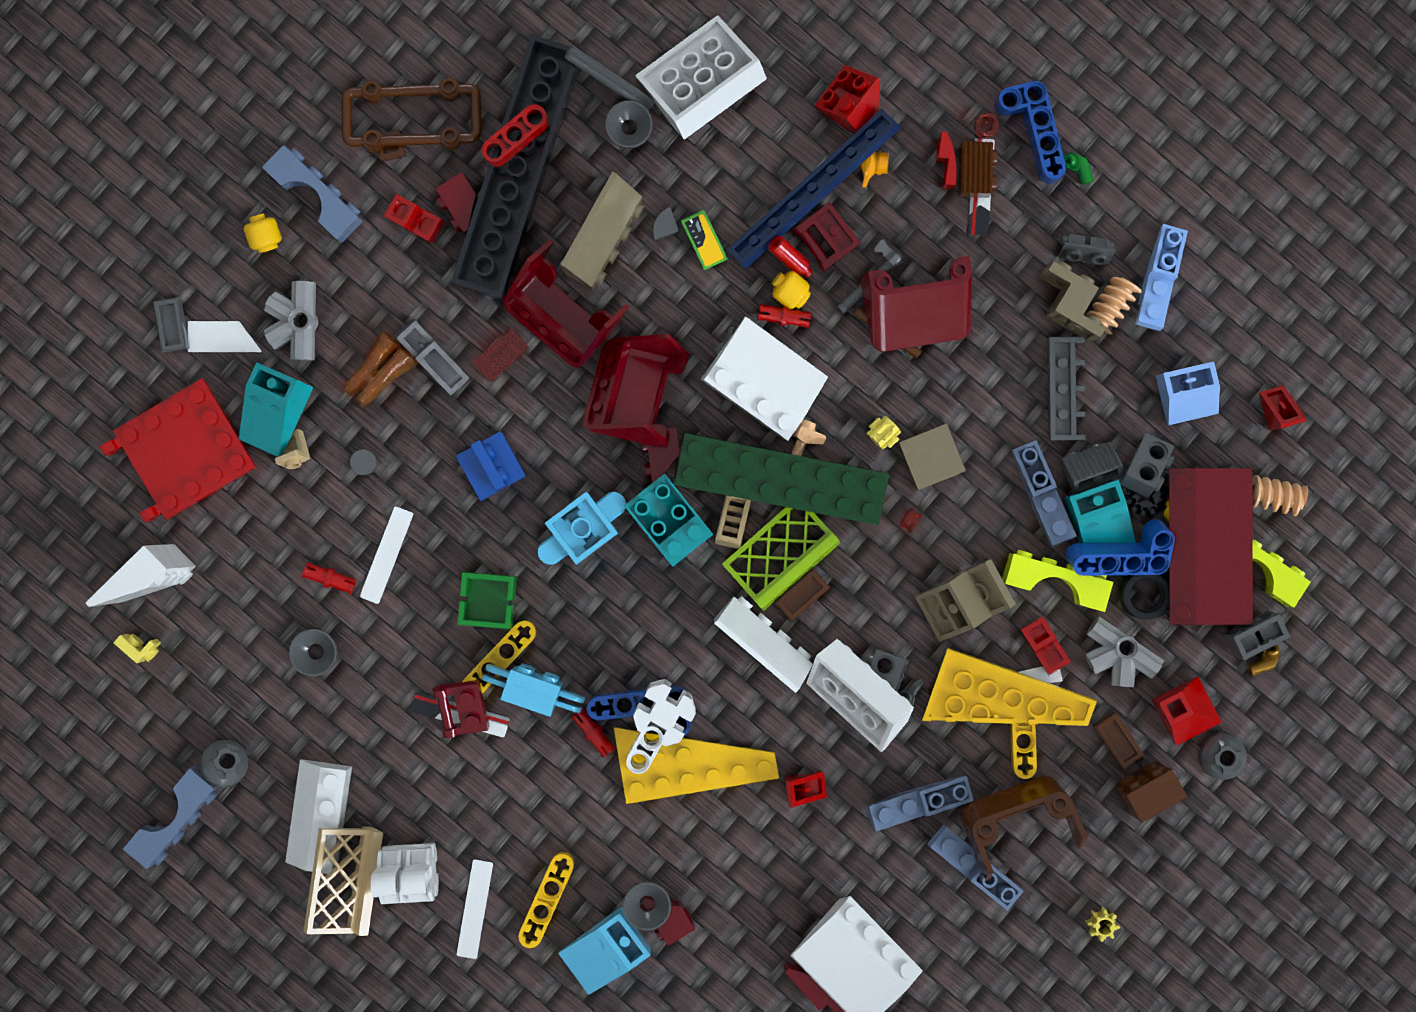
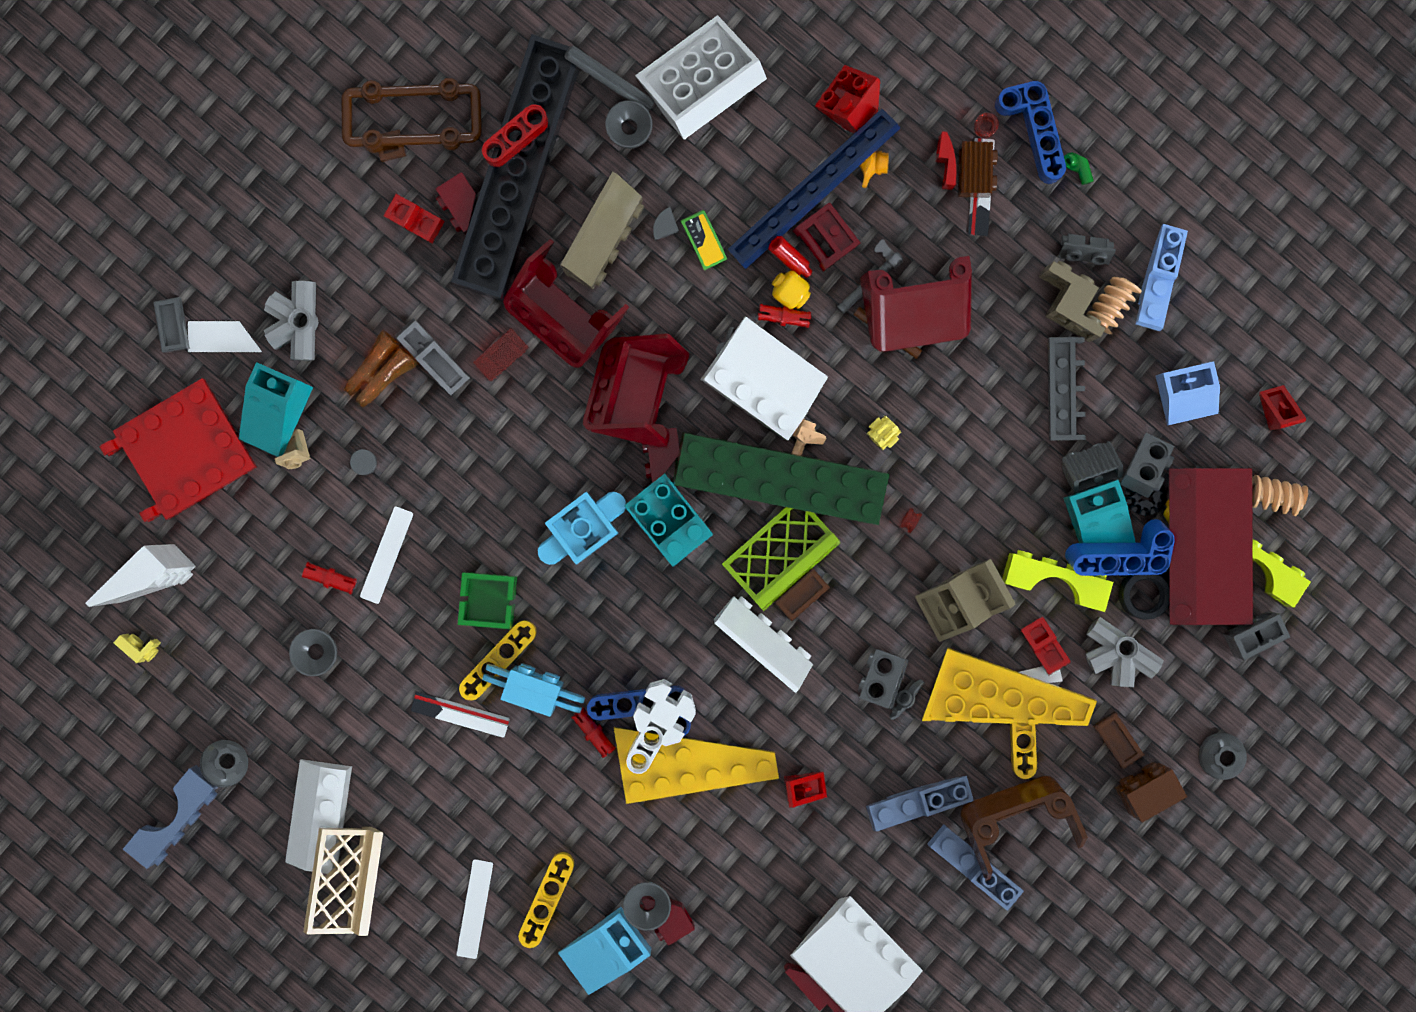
(262, 233): yellow head -> none
(289, 172): sand blue arch -> none
(405, 874): white connector -> none
(469, 706): dark red plate -> none
(490, 465): blue bracket -> none
(730, 541): tan slope -> none
(859, 694): white slope -> none
(932, 457): dark tan tile -> none
(1043, 493): sand blue slope -> none
(1110, 926): light yellow gear -> none
(1186, 711): red slope -> none
(1267, 661): pearl gold arm -> none

